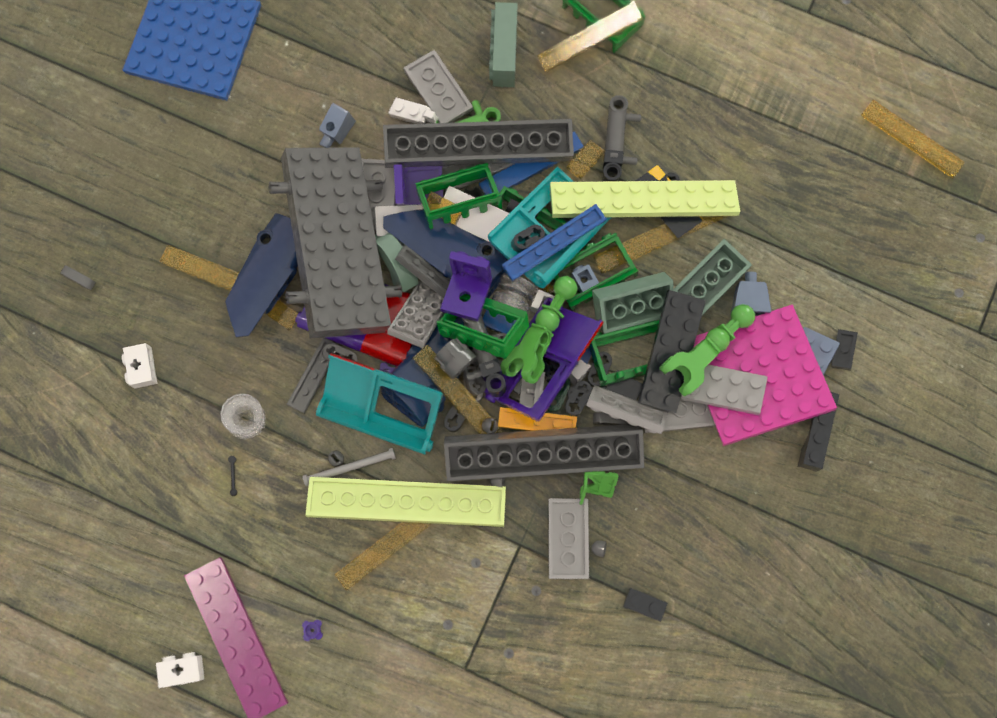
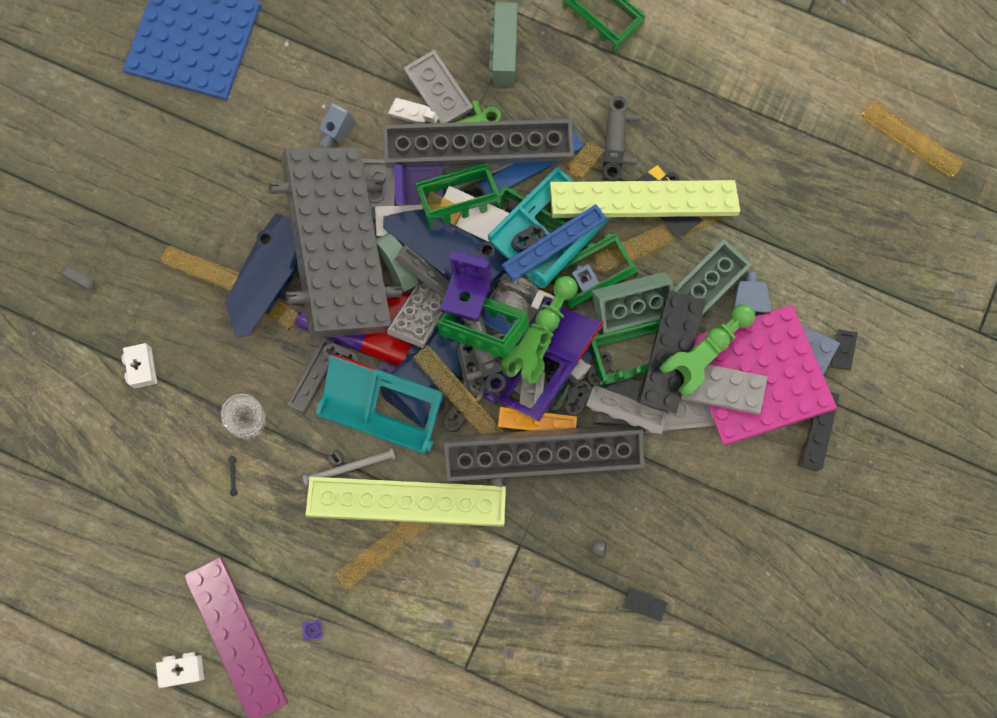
(455, 358): dark grey piece -> none
(486, 424): dark grey hinge -> none
(568, 539): light grey plate -> none
(590, 37): clear yellow tile -> none
(603, 484): bright green piece -> none

